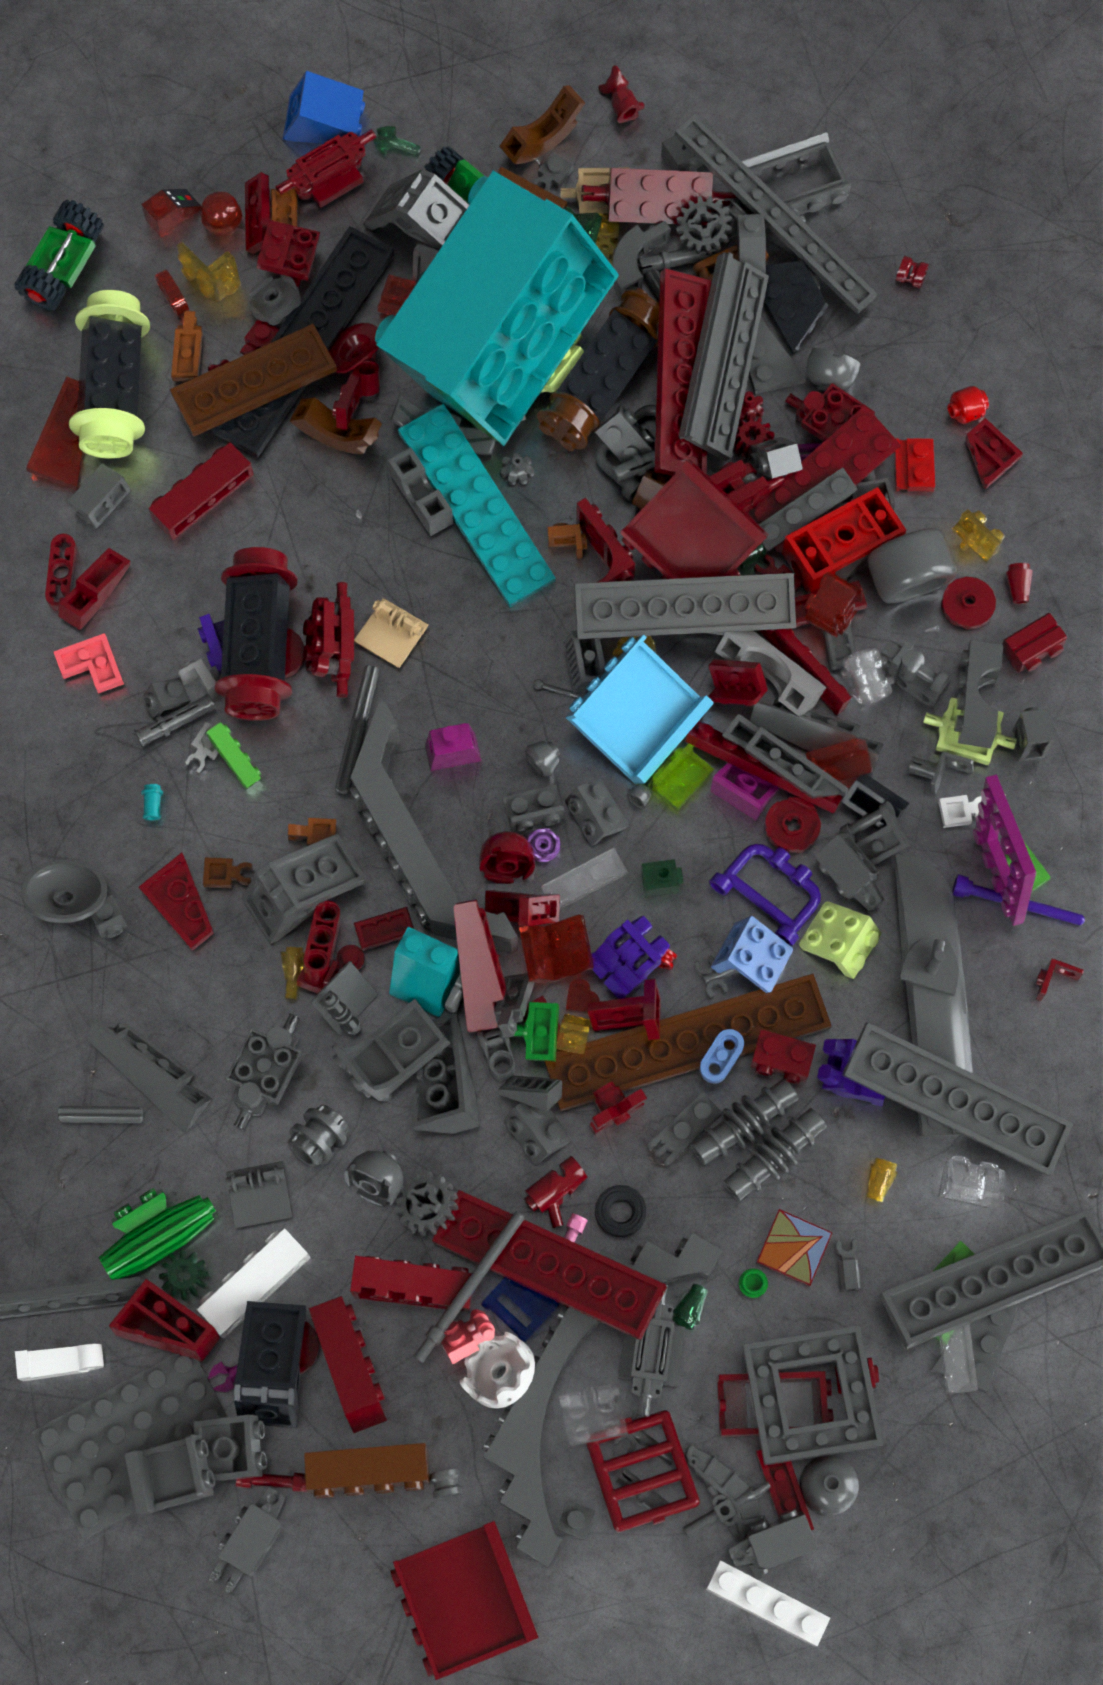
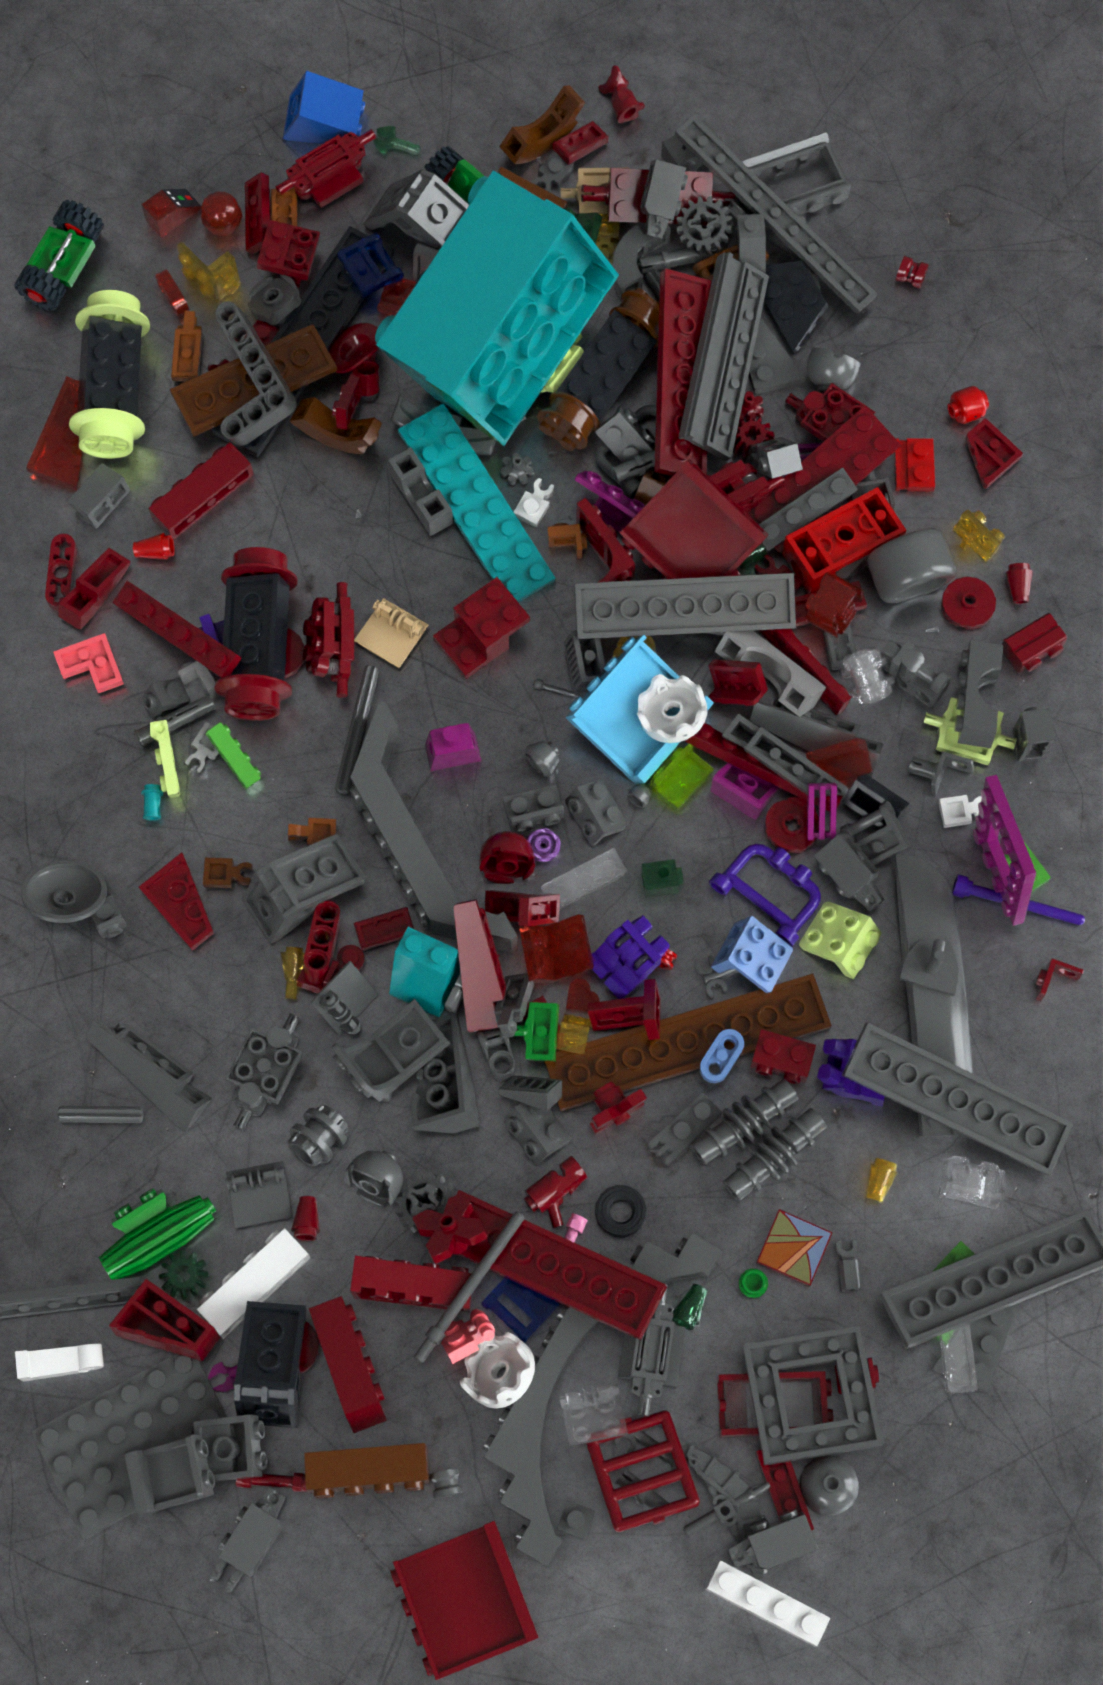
(155, 547): none -> red cone
(164, 755): none -> yellowish green hinge
(176, 630): none -> dark red plate
(258, 371): none -> dark grey beam
(306, 1219): none -> dark red cone
(364, 270): none -> clear blue plate
(452, 1230): none -> dark red plant
(481, 627): none -> dark red bracket
(534, 506): none -> white plate
(580, 142): none -> dark red plate
(612, 503): none -> magenta bracket
(662, 195): none -> dark grey hinge
(664, 695): none -> white plate
(821, 834): none -> magenta tile

